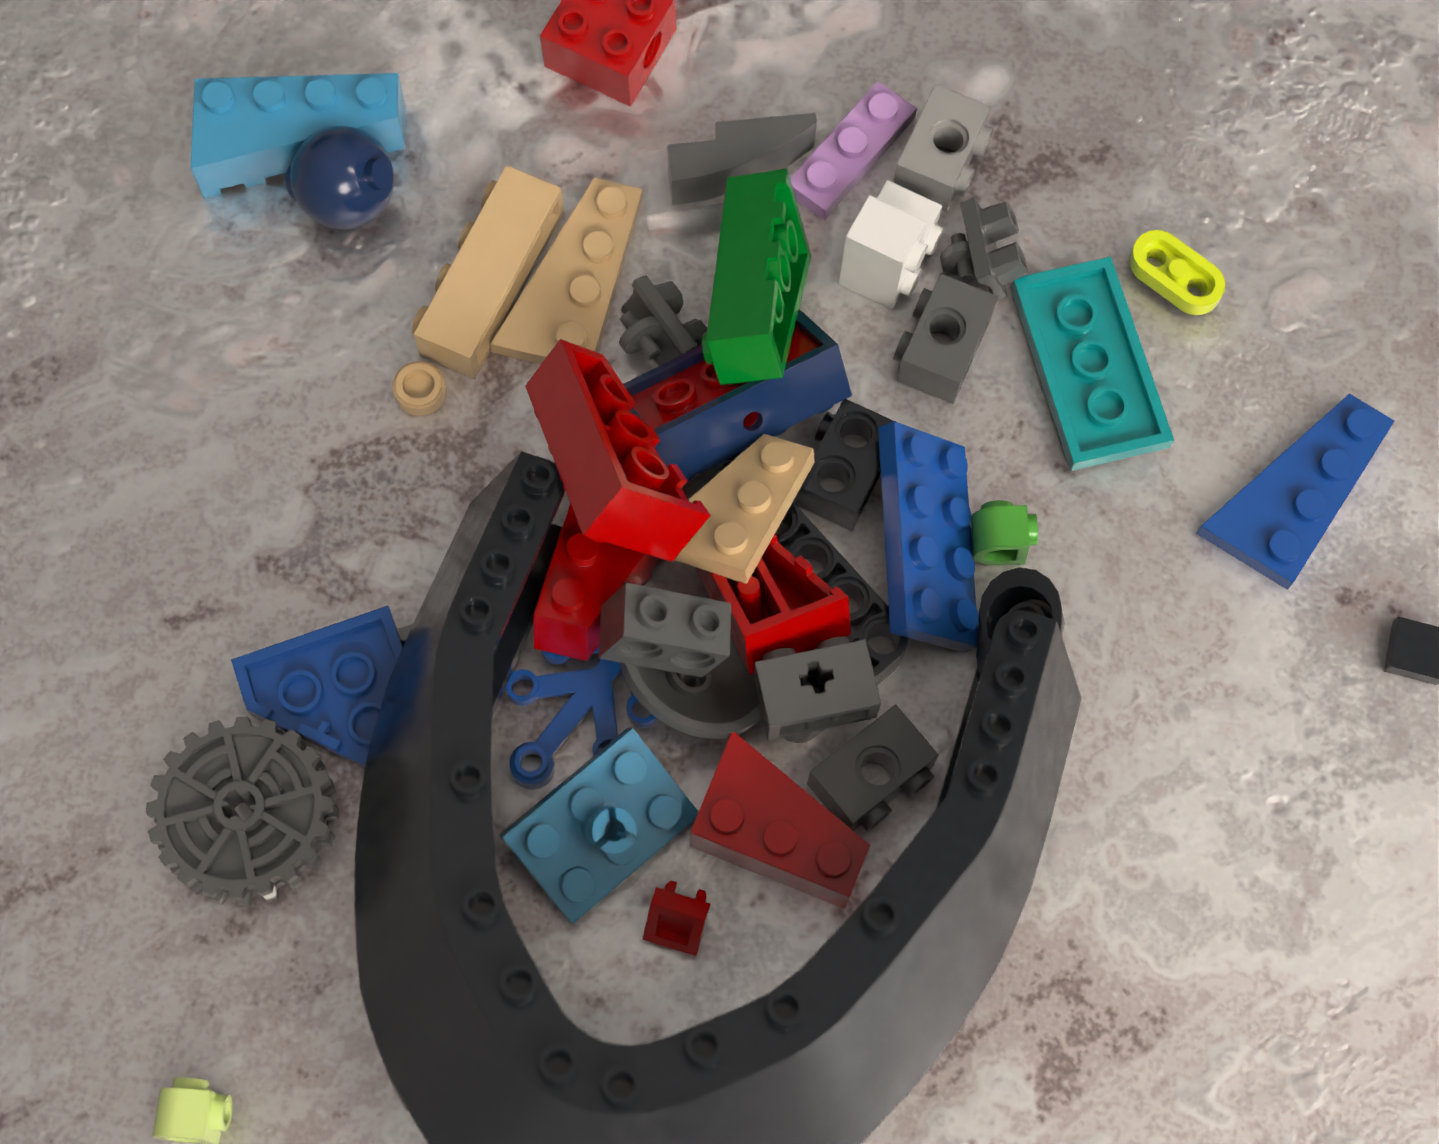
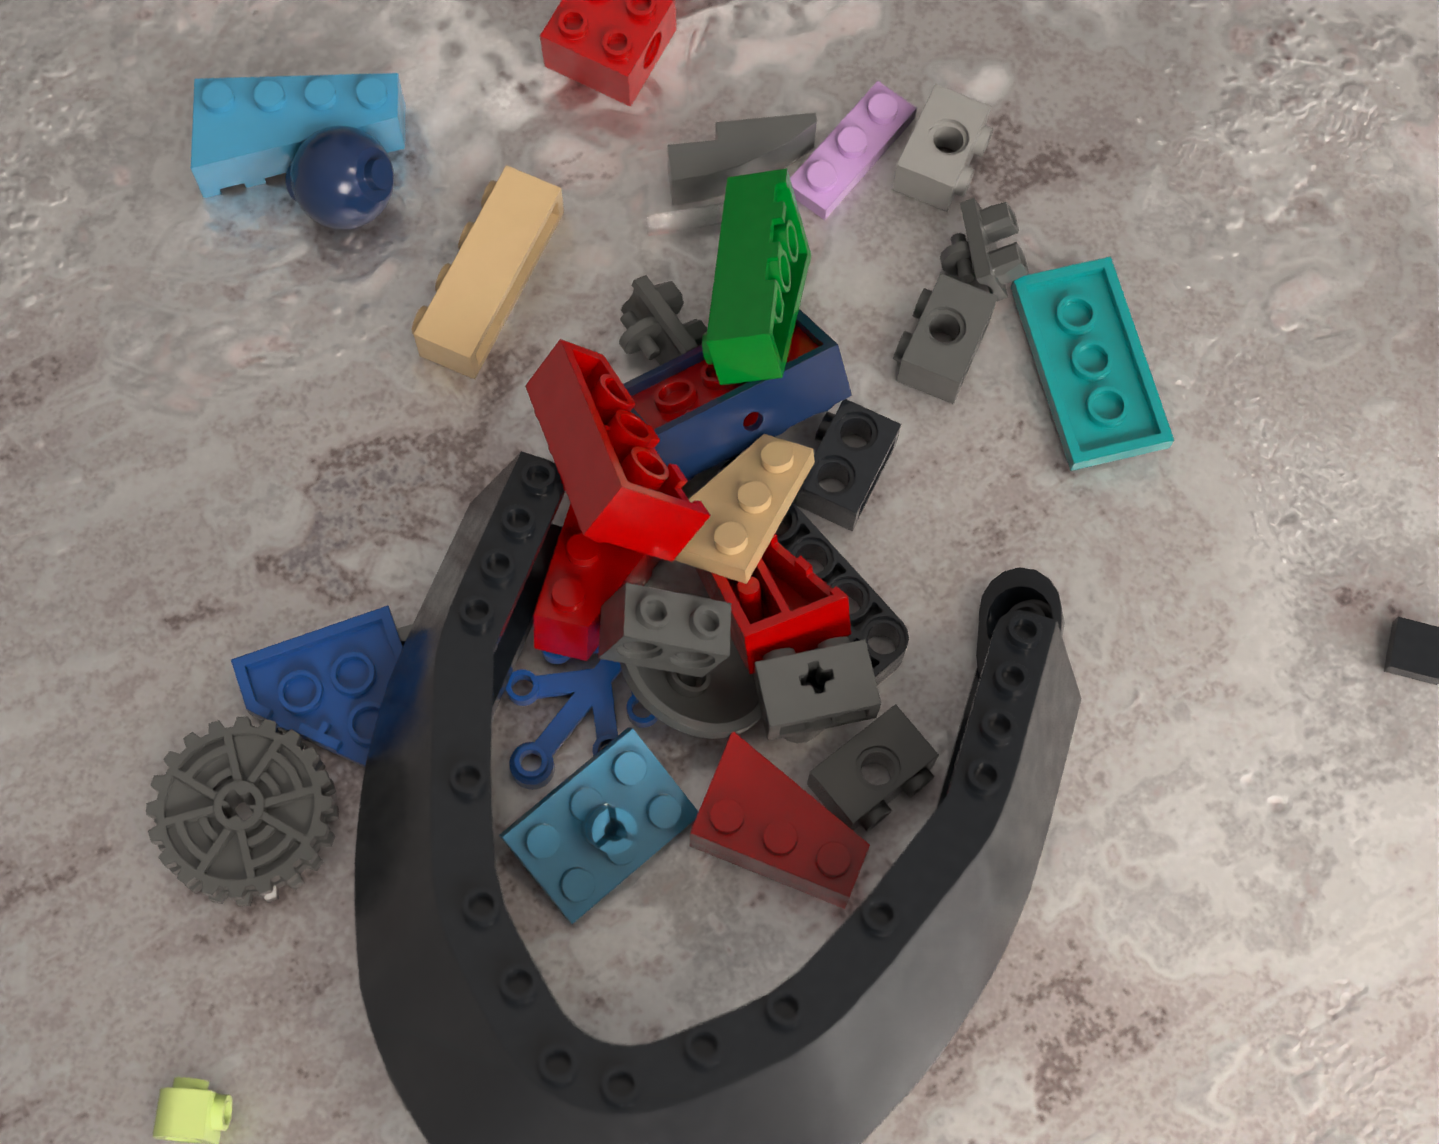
(419, 388): tan tile -> none
(576, 278): tan wing -> none
(676, 919): red tile -> none
(889, 244): white brick -> none
(928, 538): blue plate -> none
(1003, 533): bright green plate -> none
(1179, 270): neon yellow plate -> none
(1294, 499): blue wing -> none

